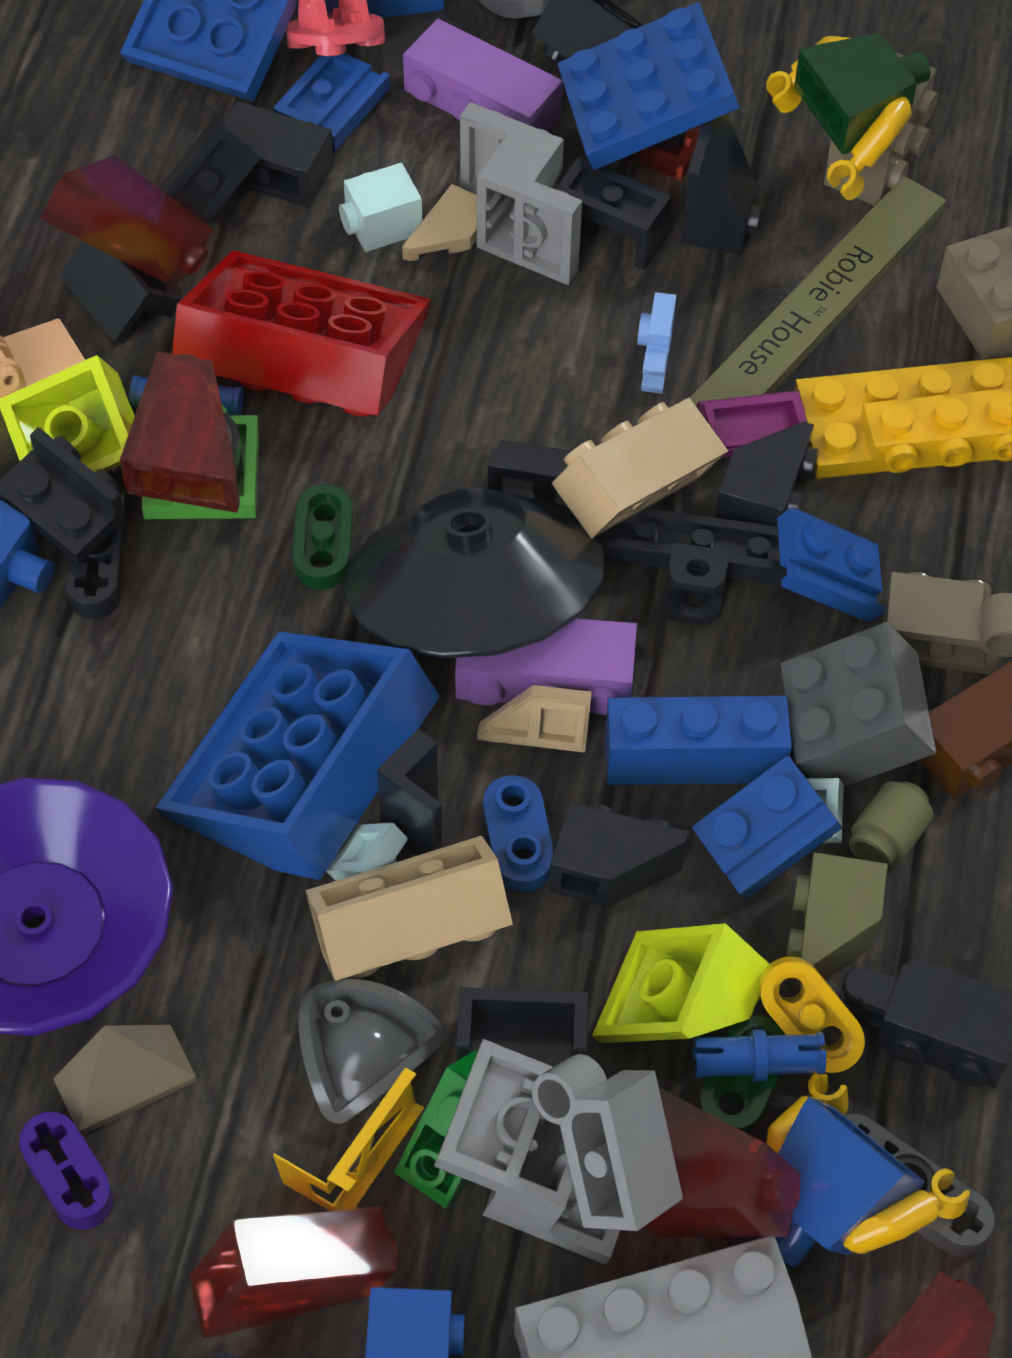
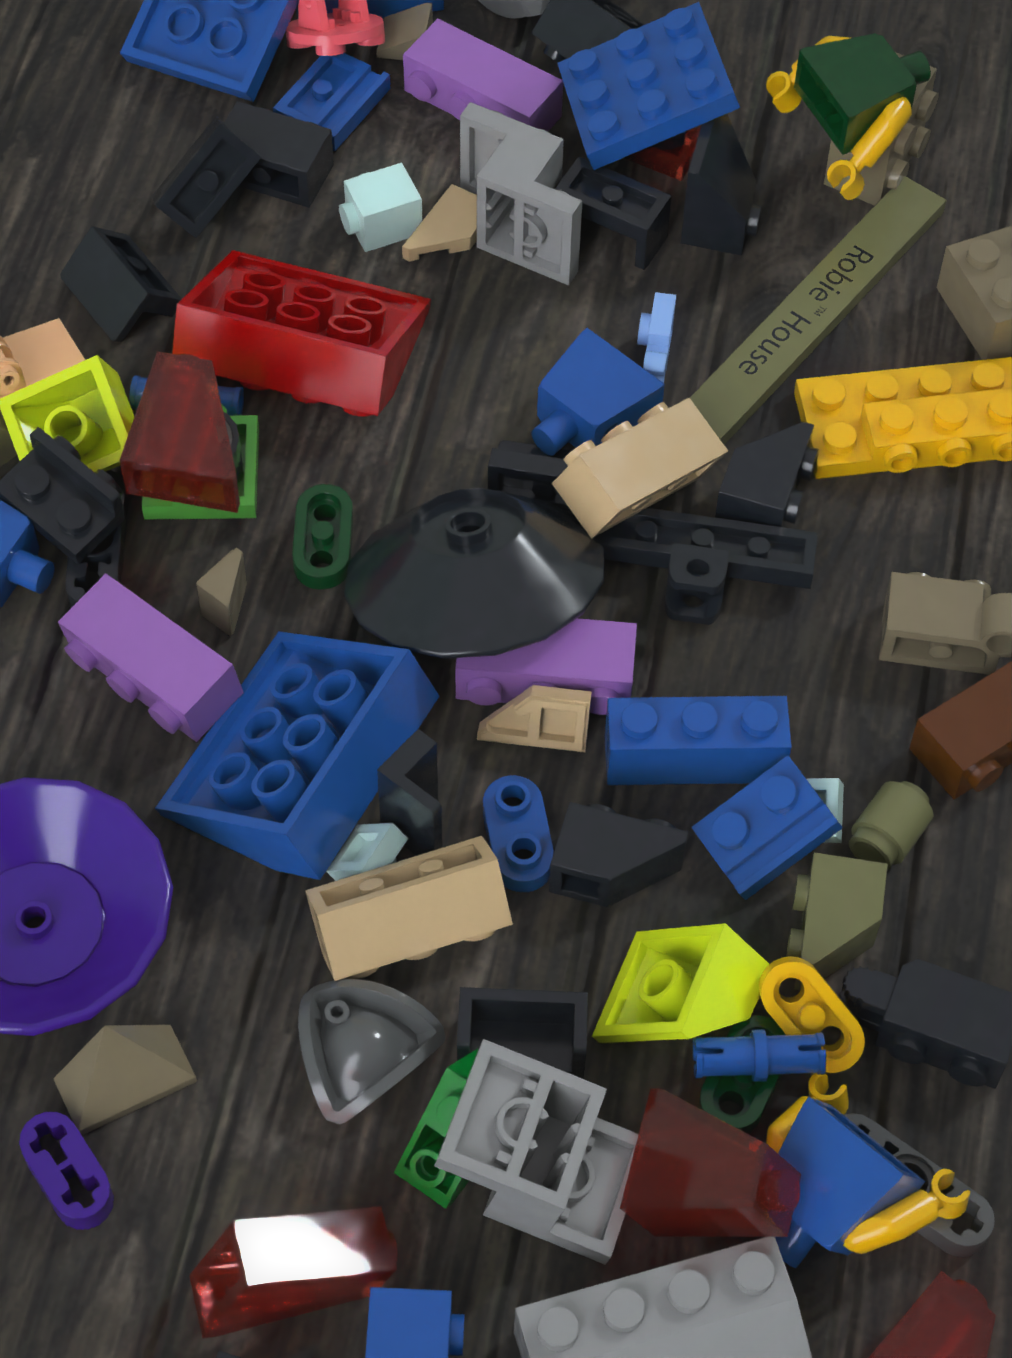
(128, 219): clear red slope -> none
(149, 659): none -> medium lavender brick
(223, 591): none -> dark tan slope
(371, 1162): yellow piece -> none
(403, 30): none -> dark tan slope
(591, 394): none -> blue torso
(612, 1141): light grey hinge -> none
(752, 417): magenta tile -> none
(830, 564): blue plate -> none
(858, 706): dark grey brick -> none

